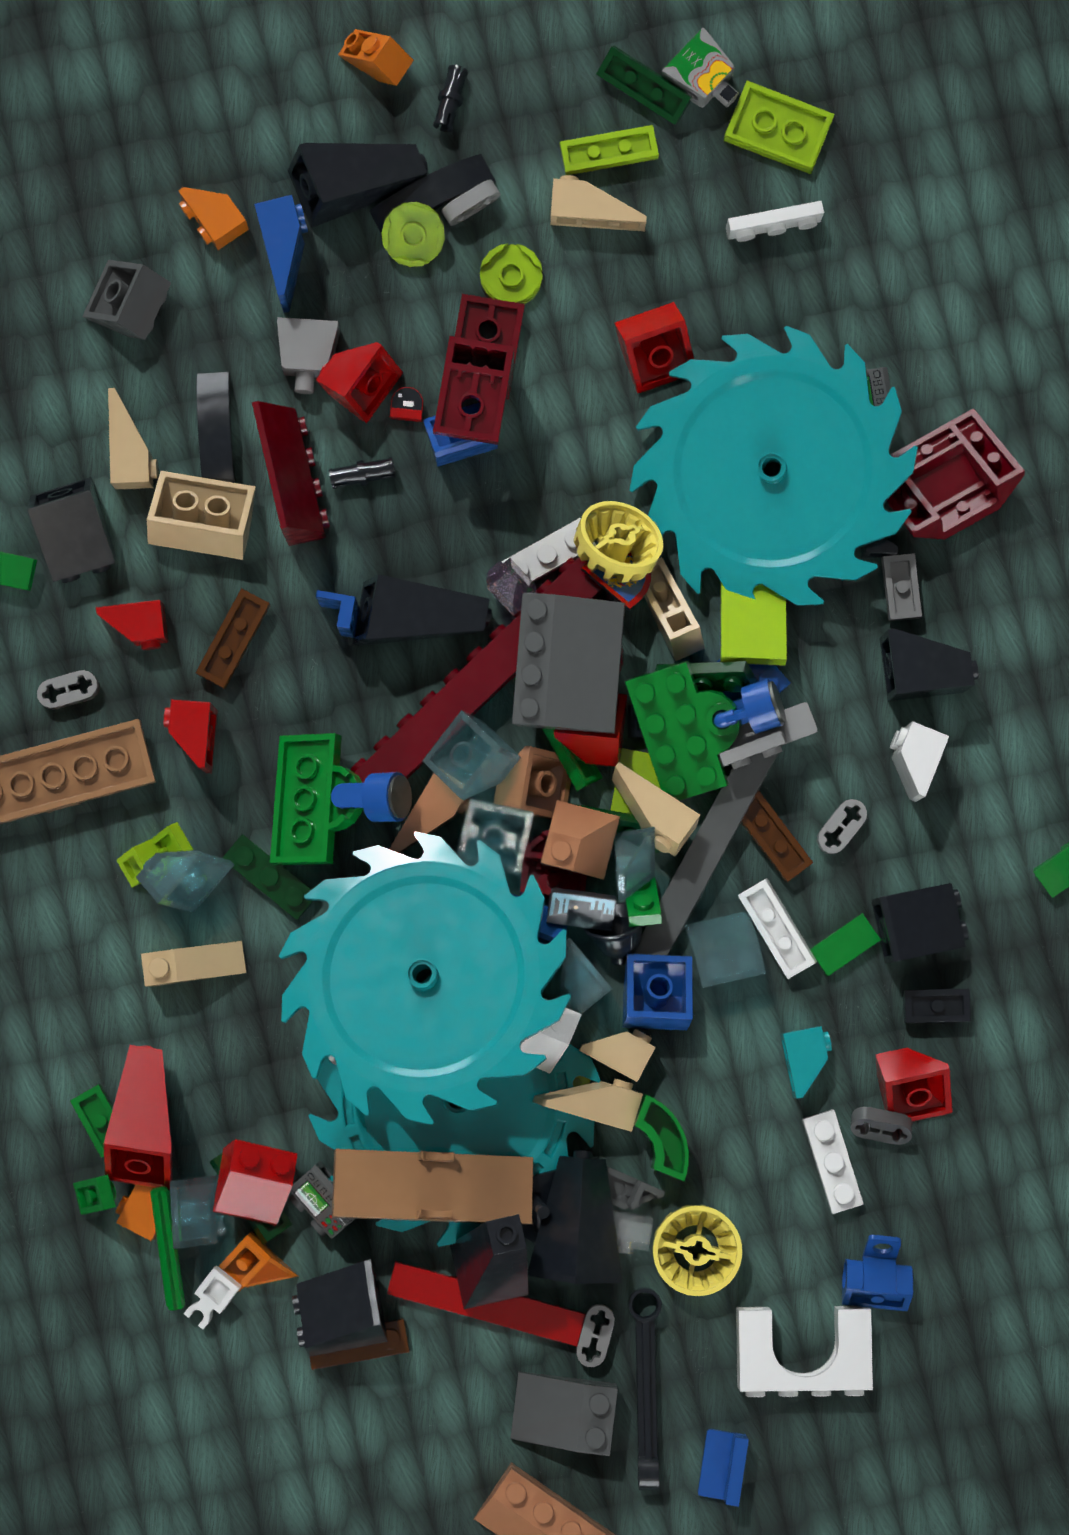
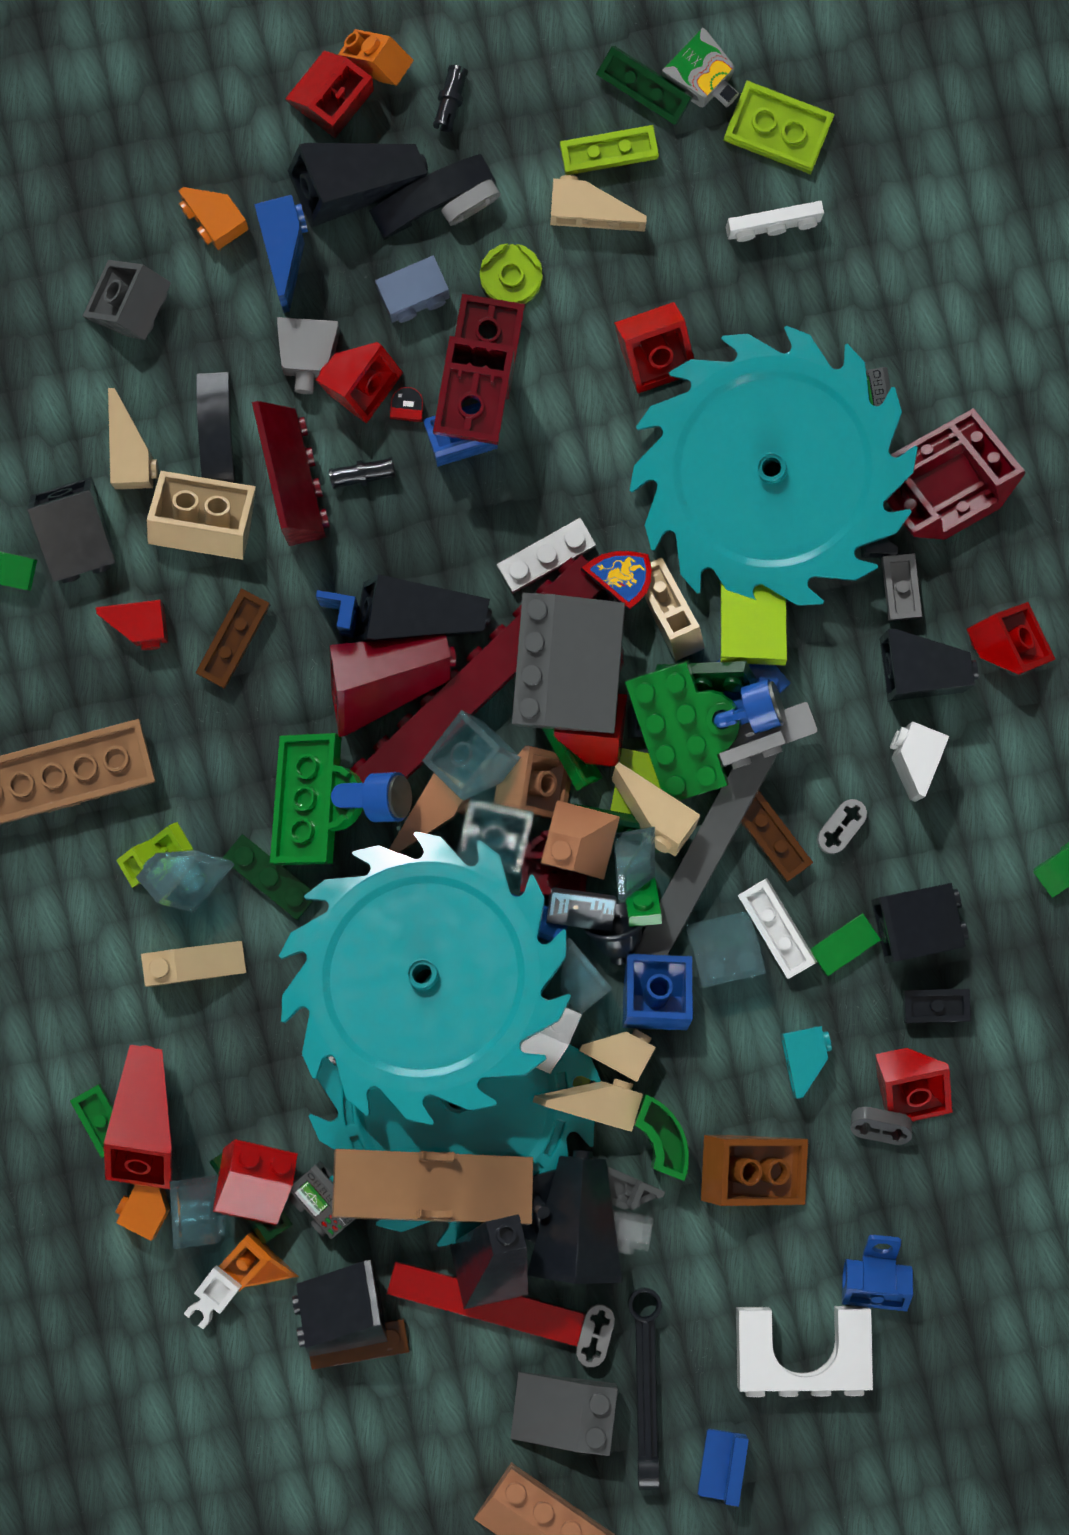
(70, 697): light grey beam -> none
(95, 1194): green plate -> none
(168, 1256): green axle -> none
(194, 729): red slope -> none
(331, 92): none -> red slope
(384, 675): none -> dark red slope
(413, 234): lime tile -> none
(413, 290): none -> sand blue brick
(508, 584): clear purple brick -> none
(618, 531): light yellow gear -> none
(726, 1255): light yellow gear -> none
(754, 1170): none -> dark orange slope
(832, 1161): white plate -> none
(1011, 640): none -> red slope

